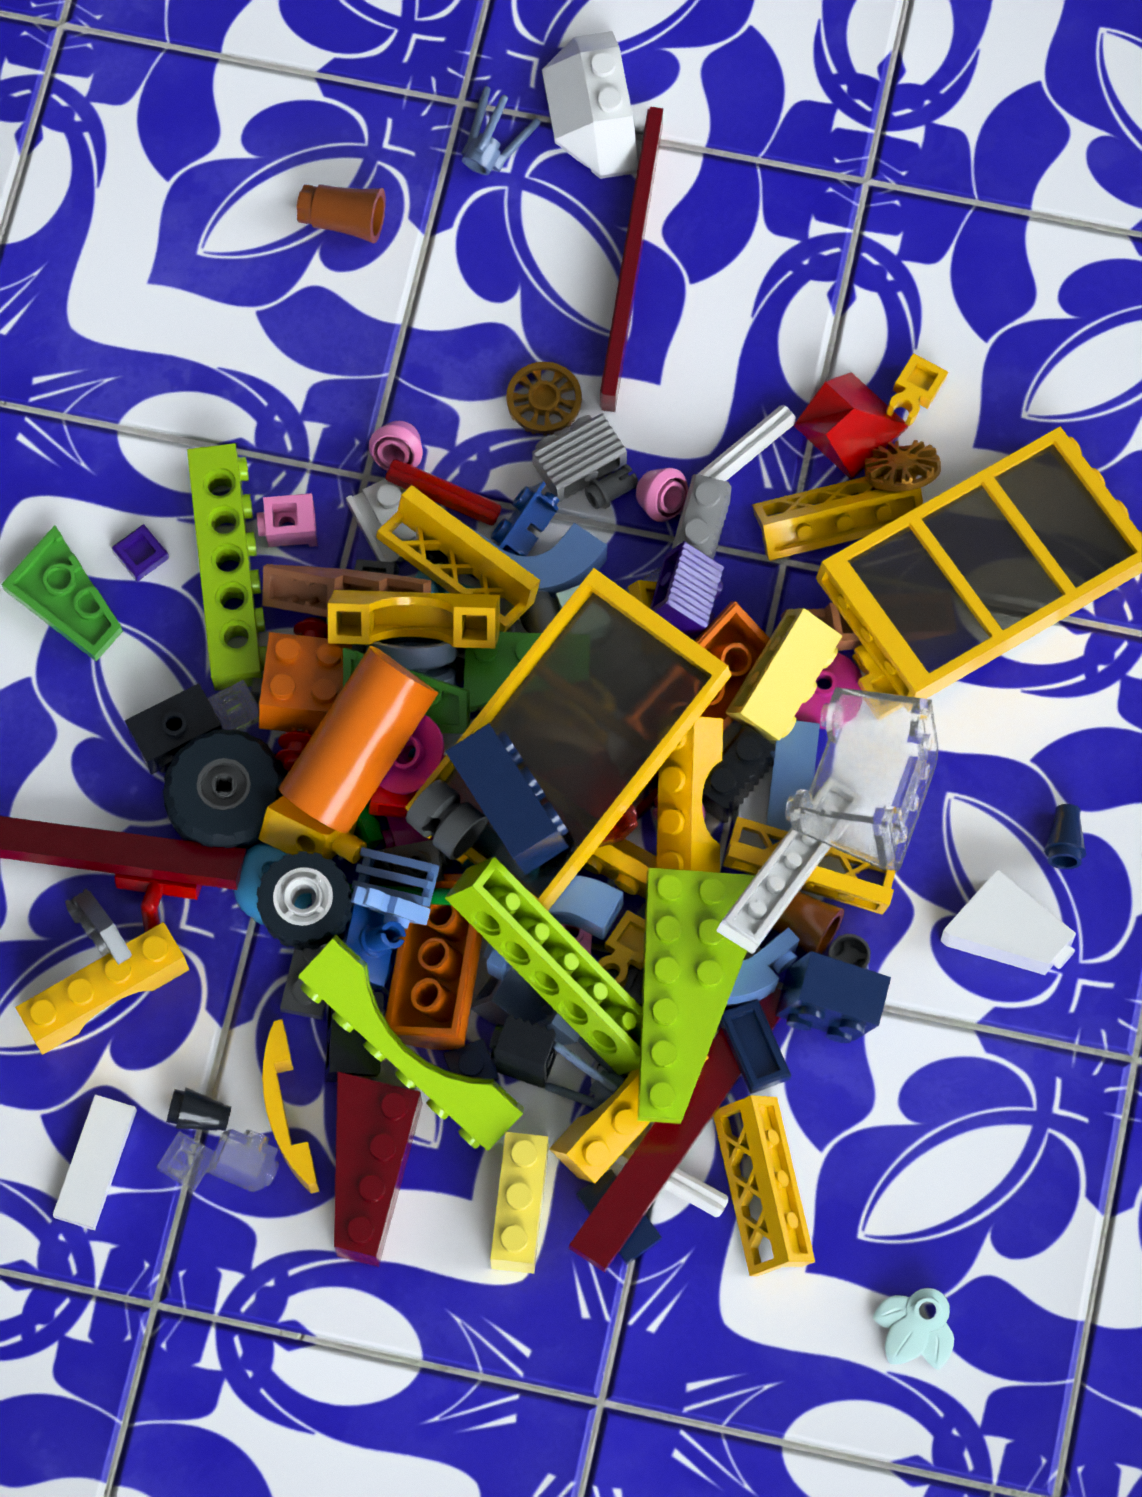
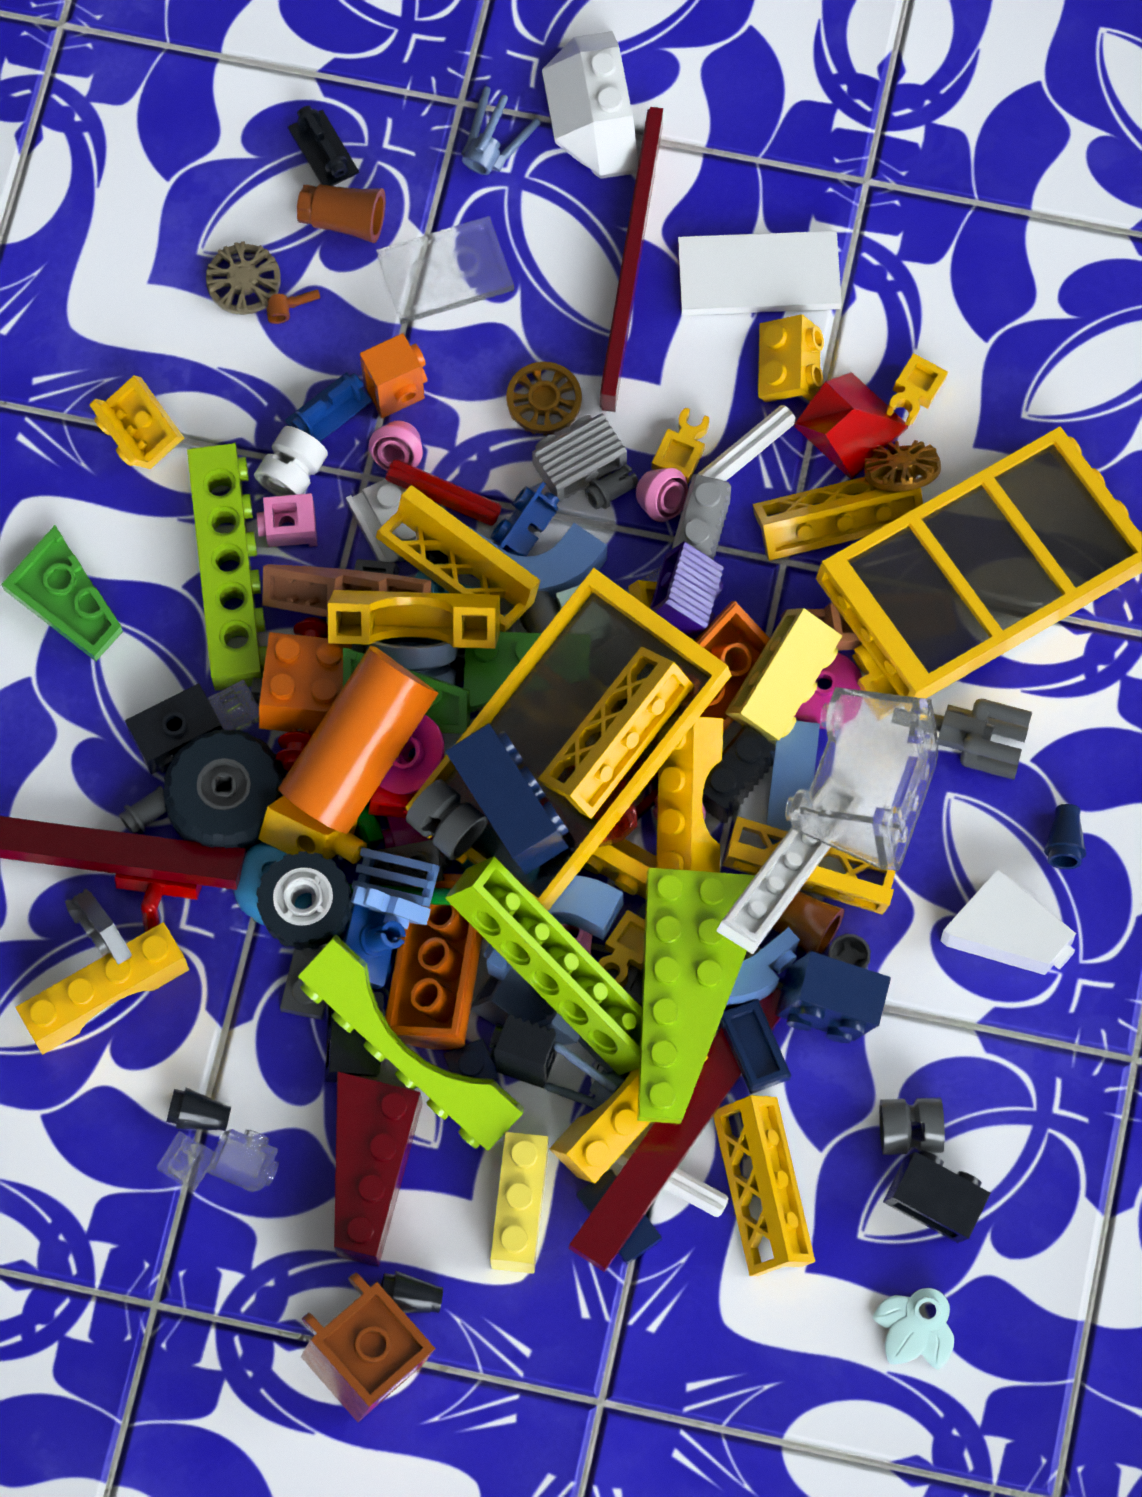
(94, 1162): white tile -> none
(137, 424): none -> yellow bracket
(140, 552): dark purple tile -> none
(144, 811): none -> dark grey pin
(242, 278): none -> dark tan wheel
(275, 1061): yellow slope -> none
(279, 305): none -> dark orange hand
(293, 460): none -> white wheel
(322, 147): none -> black hinge
(331, 407): none -> blue hinge
(365, 1349): none -> dark orange container
(393, 374): none -> orange brick
(412, 1293): none -> black cone
(445, 270): none -> clear tile
(622, 733): none -> yellow fence
(682, 448): none -> yellow plate
(759, 273): none -> white tile
(789, 359): none -> yellow bracket
(896, 1120): none -> dark grey wheel
(937, 1196): none -> black brick
(973, 731): none -> dark grey plant

